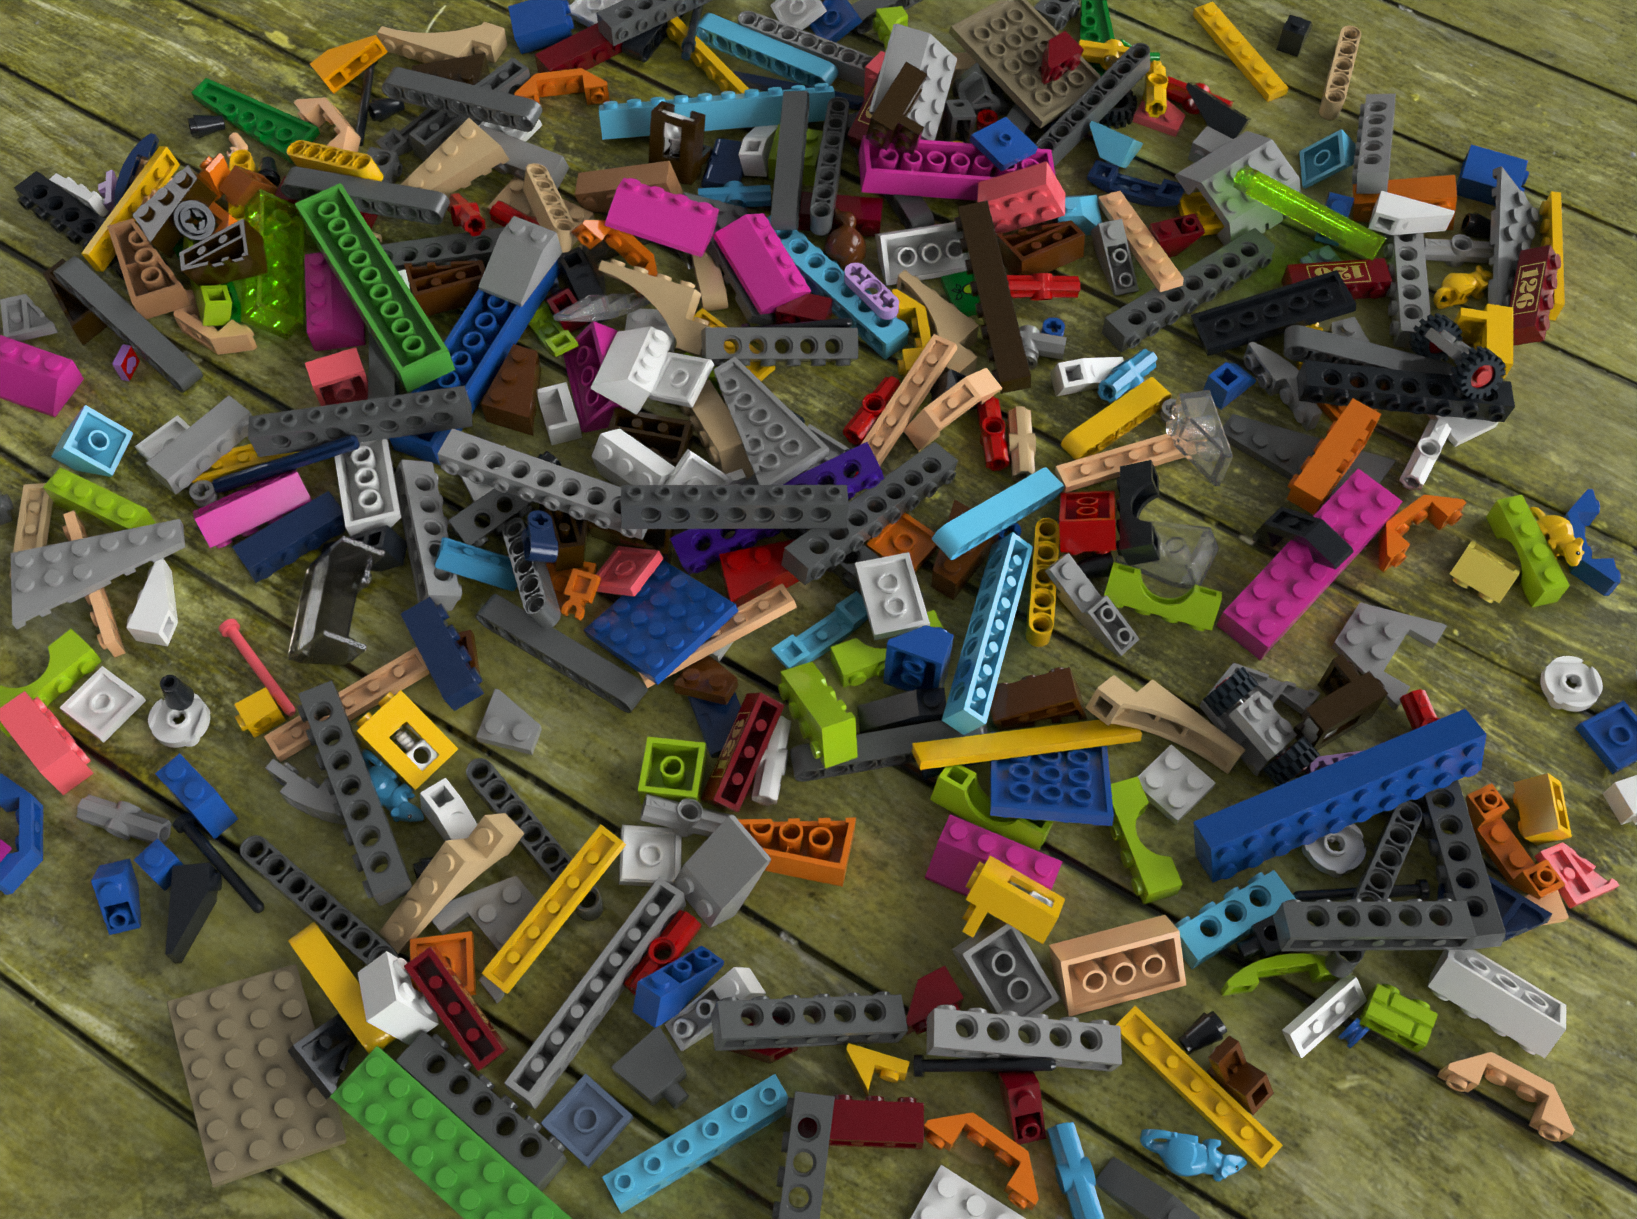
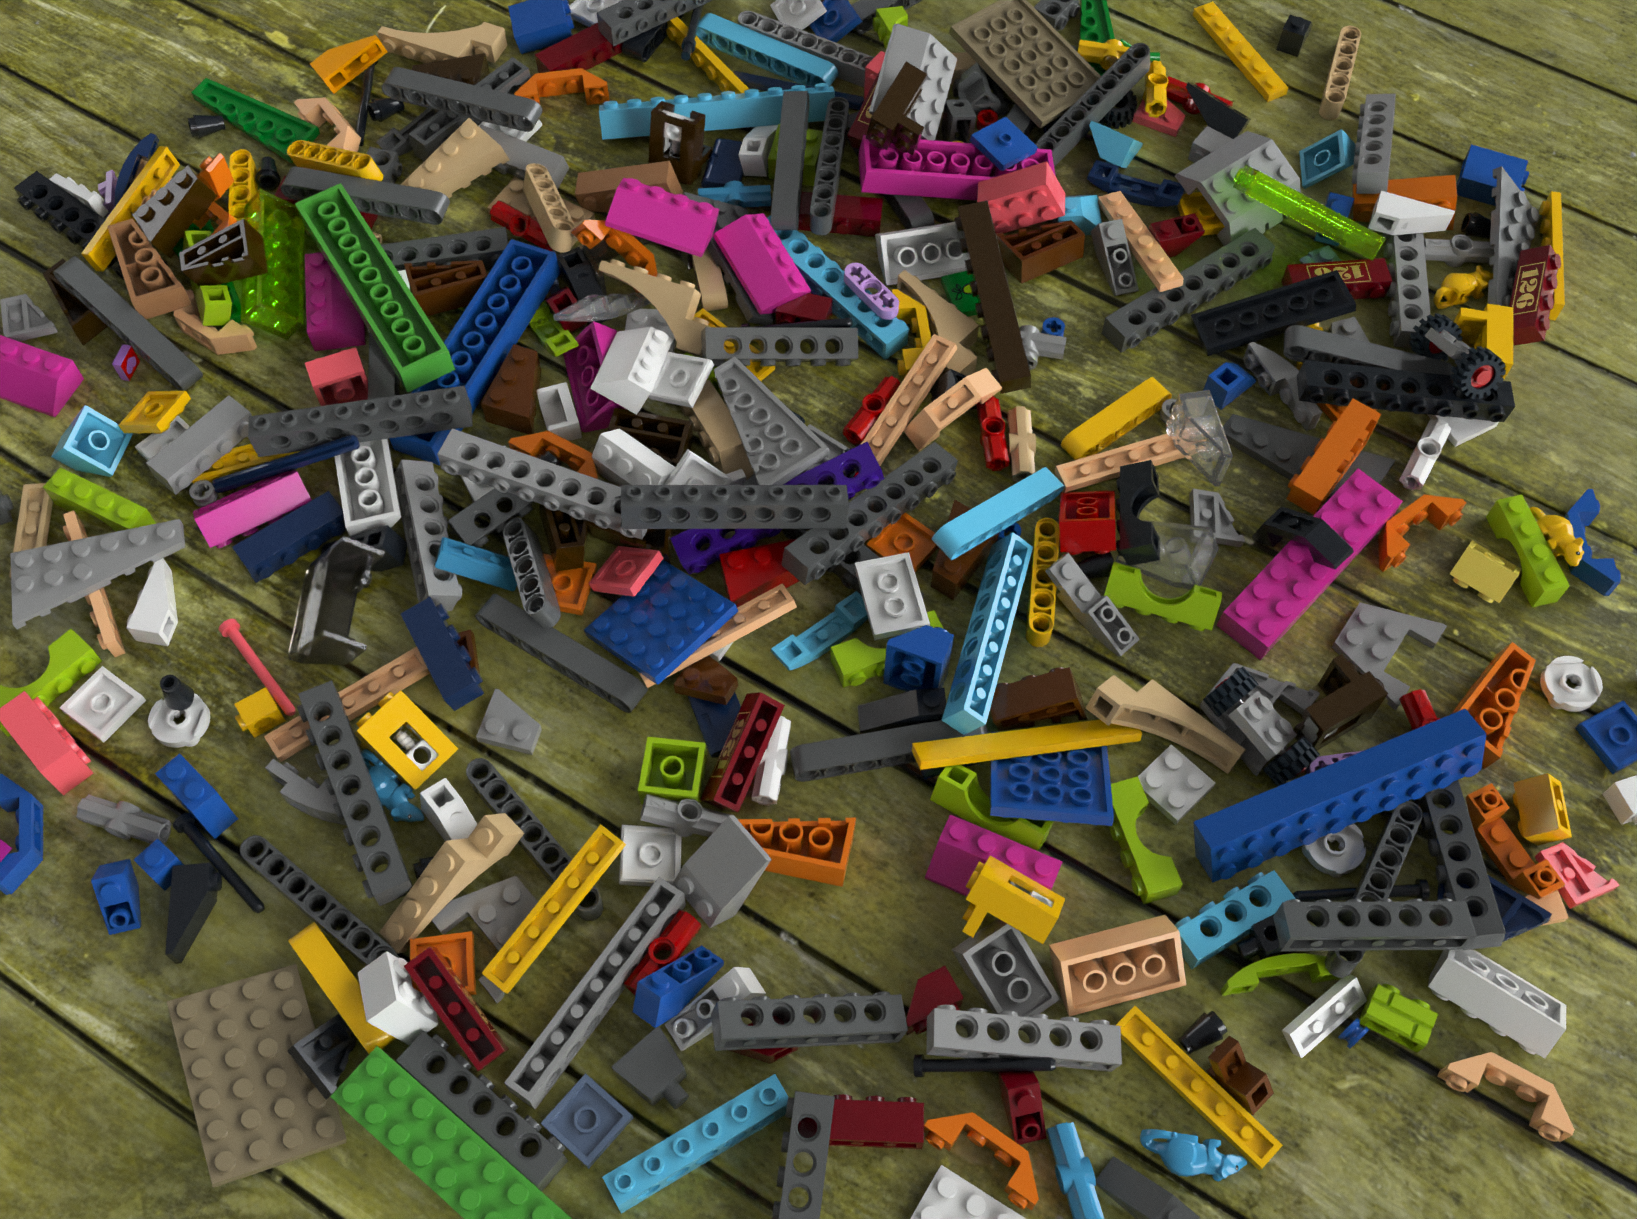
(155, 412): none -> yellow plate
(198, 211): gear -> none
(238, 143): light nougat arm -> none
(243, 184): dark orange slope -> none
(466, 215): red piece -> none
(520, 261): light grey slope -> none
(539, 538): dark blue piece -> none
(562, 449): none -> orange slope
(580, 589): orange plate -> none
(819, 714): lime wedge -> none
(845, 242): reddish brown hair -> none
(866, 1062): yellow slope -> none
(1043, 286): red piece -> none
(1059, 57): dark red slope -> none
(1081, 374): white slope -> none
(1127, 375): dark azure piece -> none
(1208, 510): none -> light grey wing
(1496, 697): none -> orange wedge

